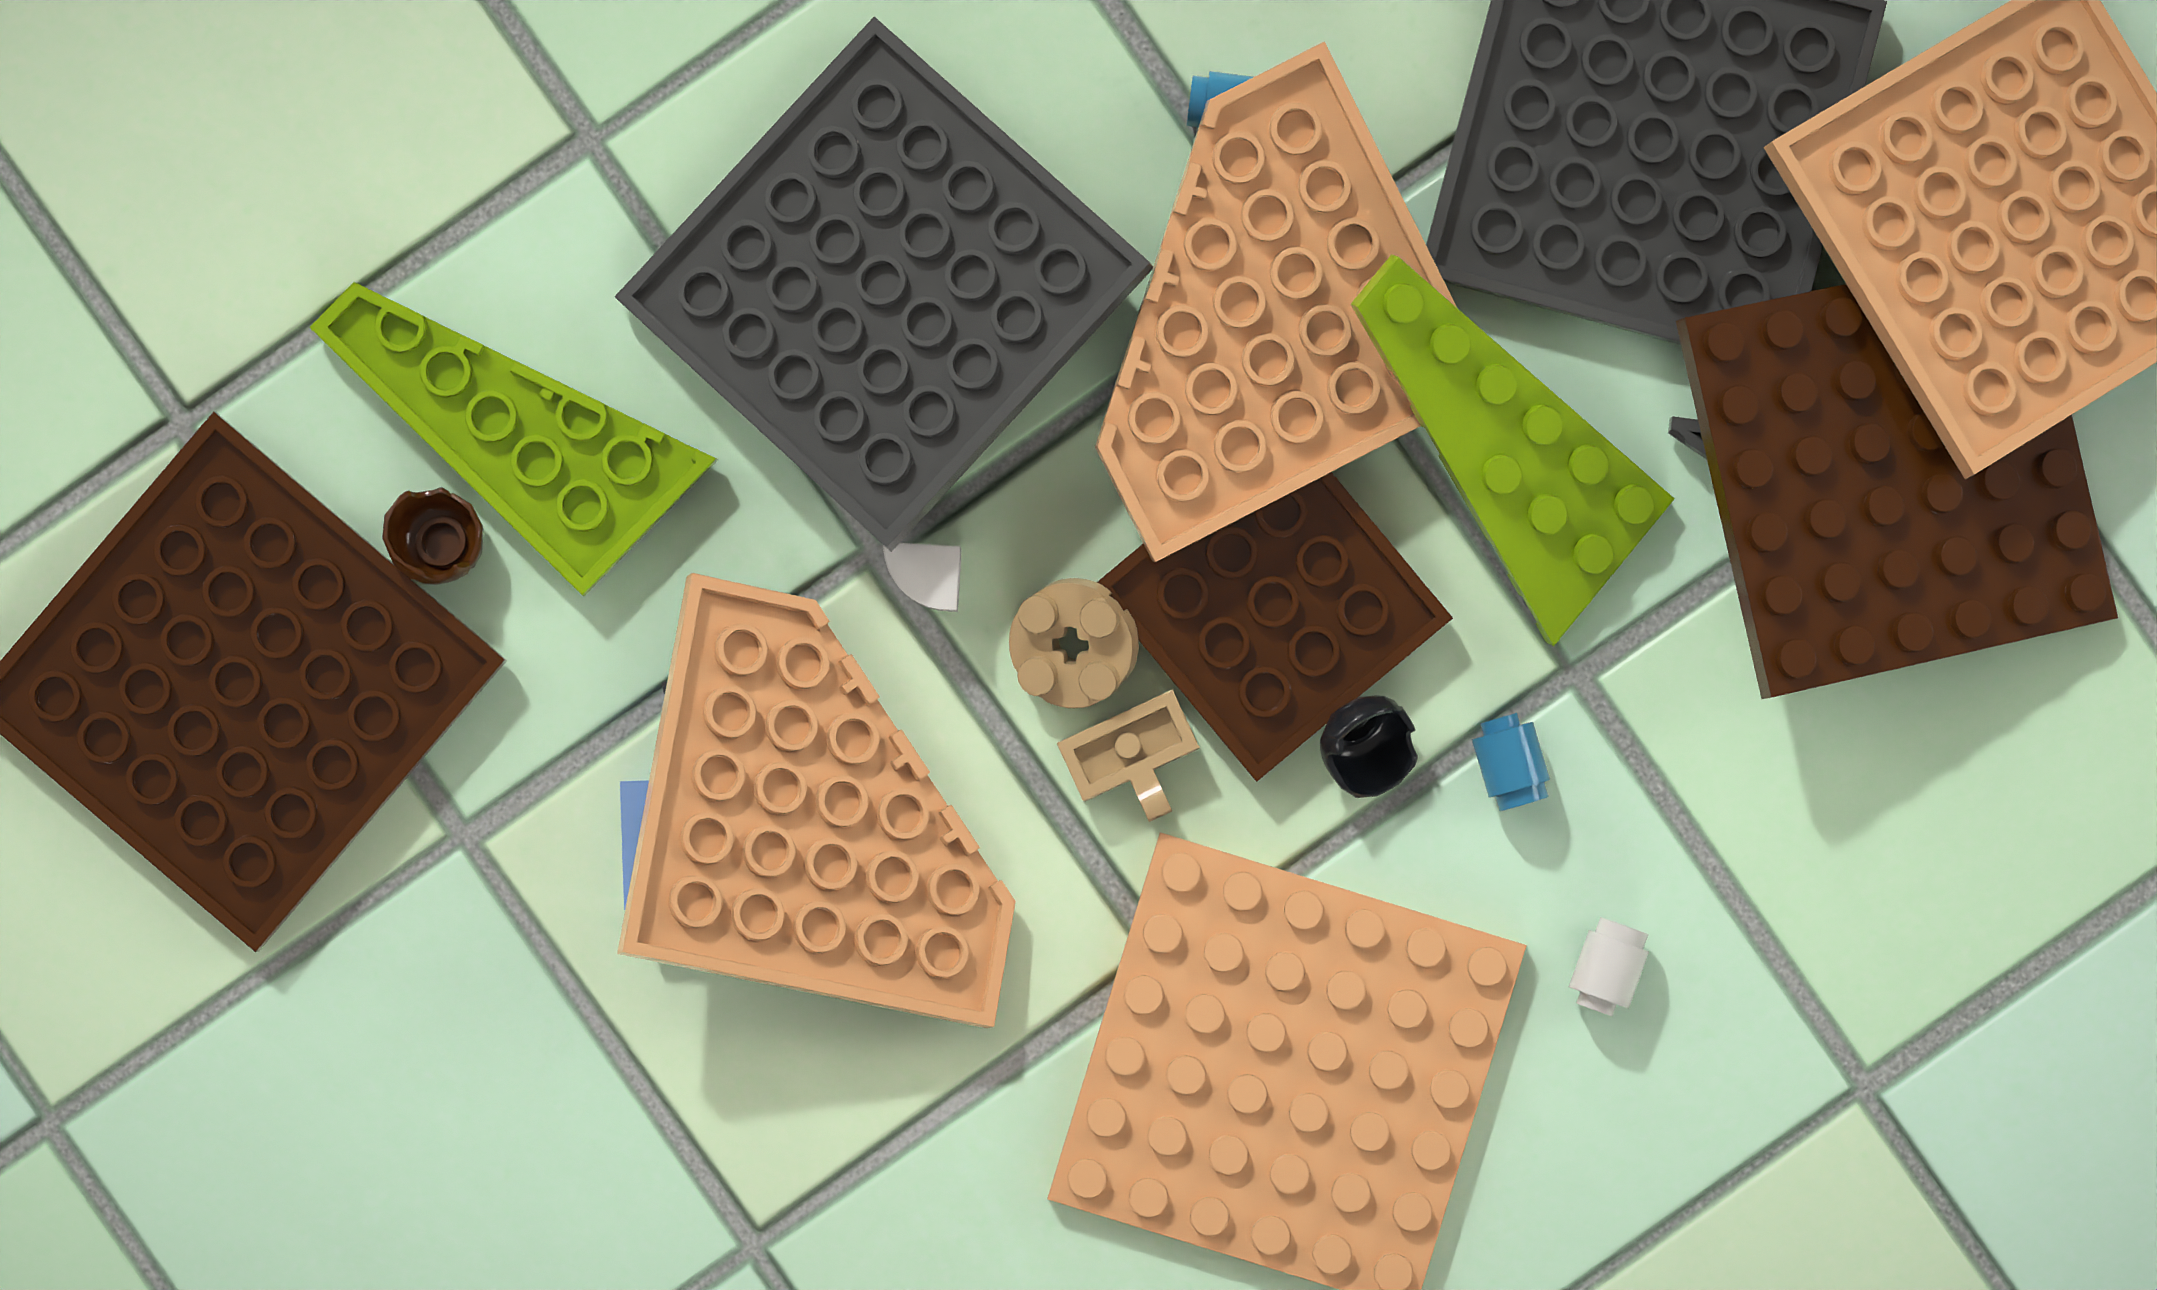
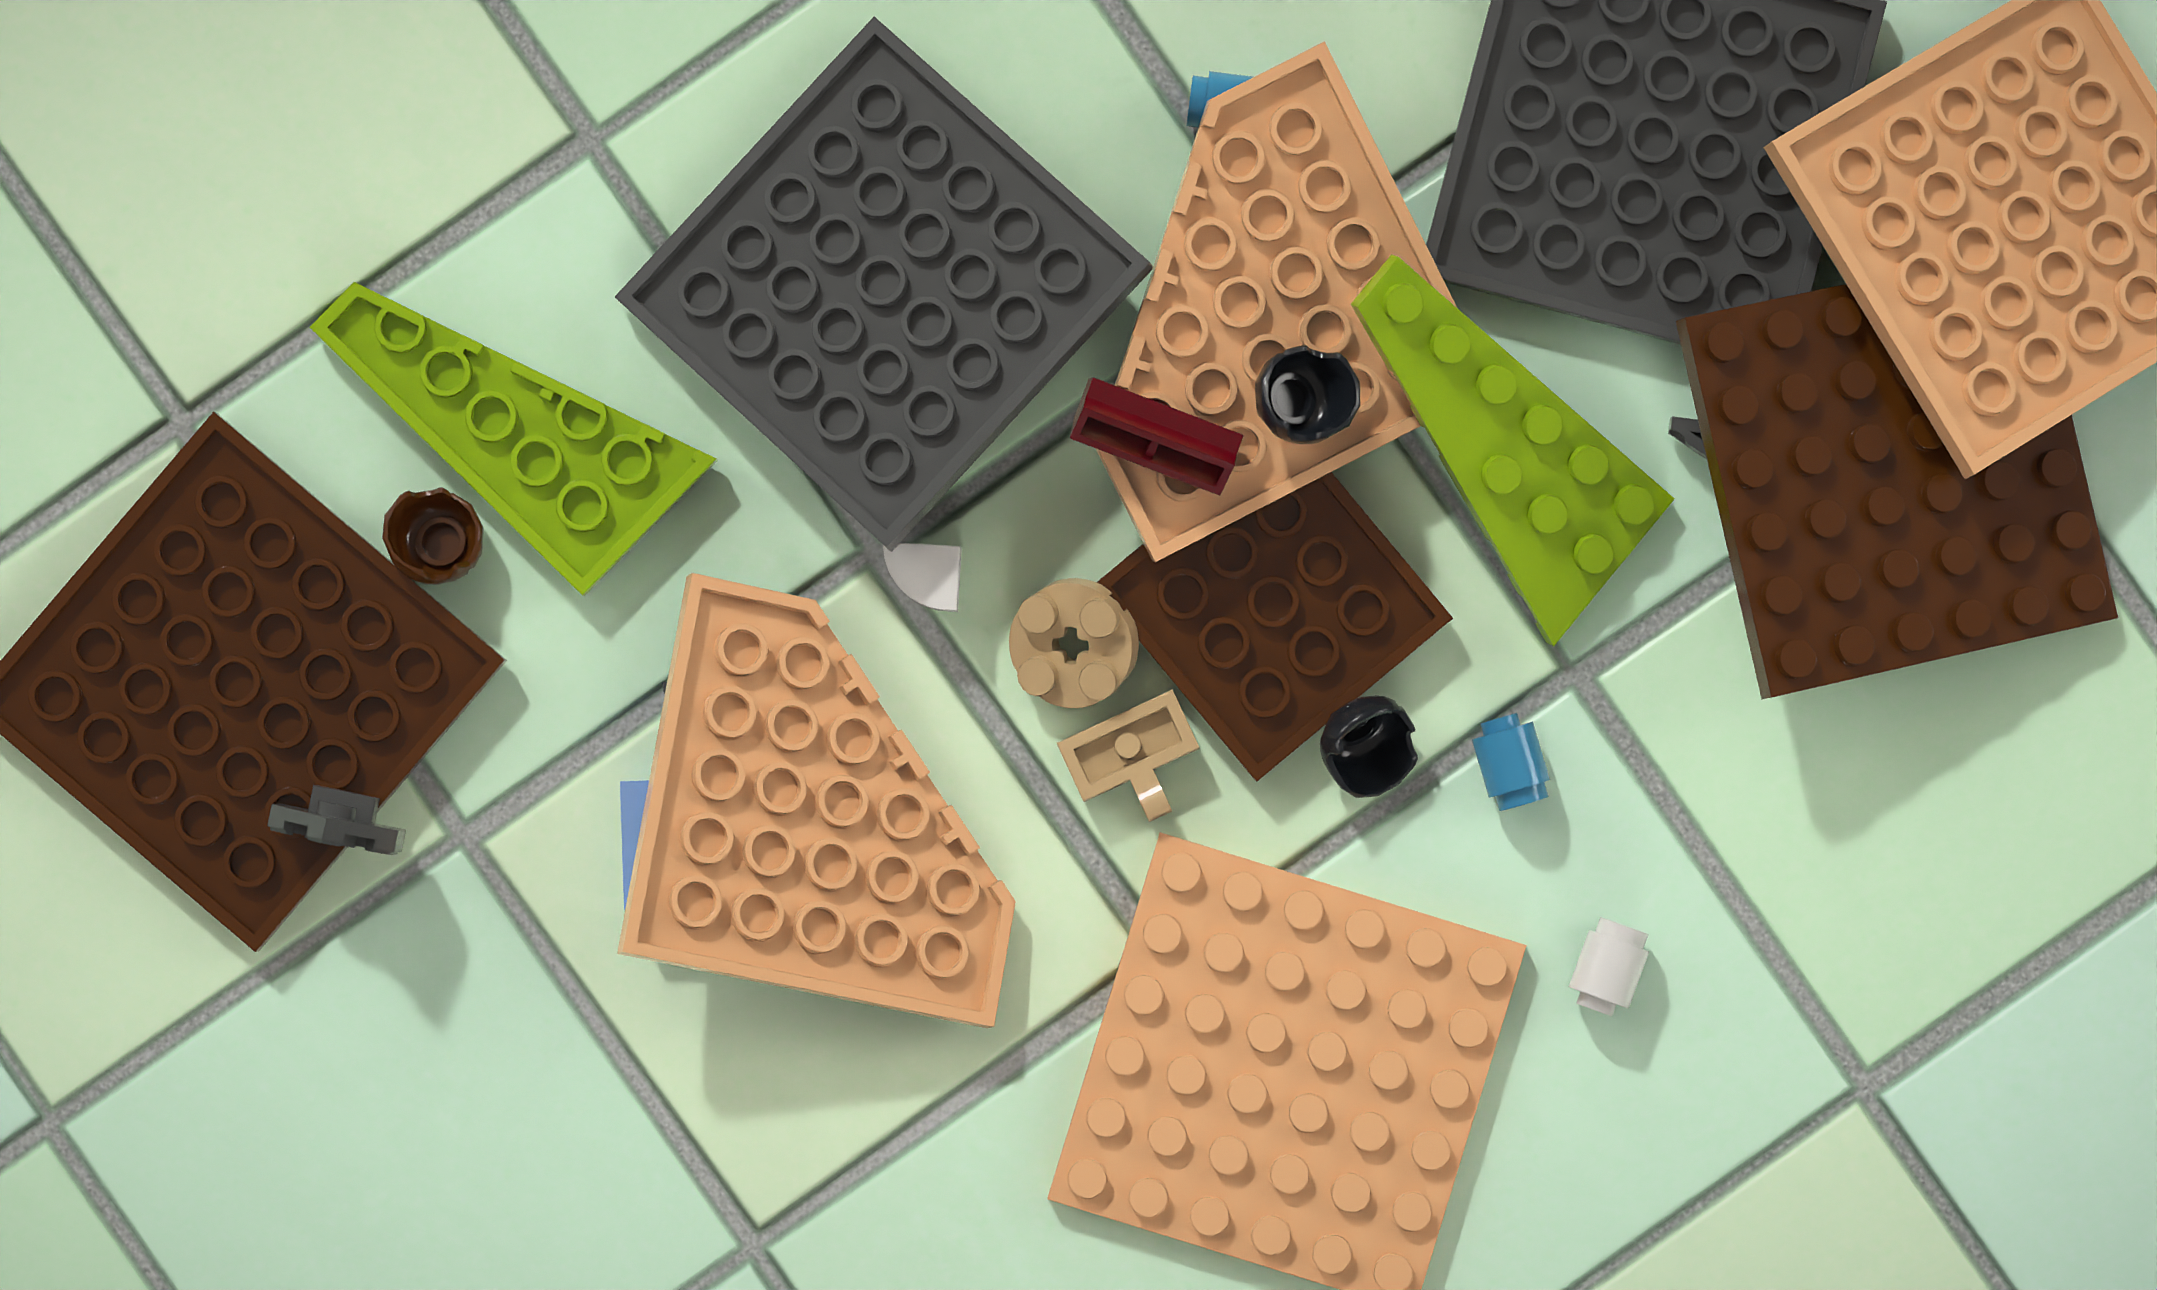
(338, 820): none -> dark grey plate
(1155, 436): none -> dark red piece
(1307, 394): none -> black hair

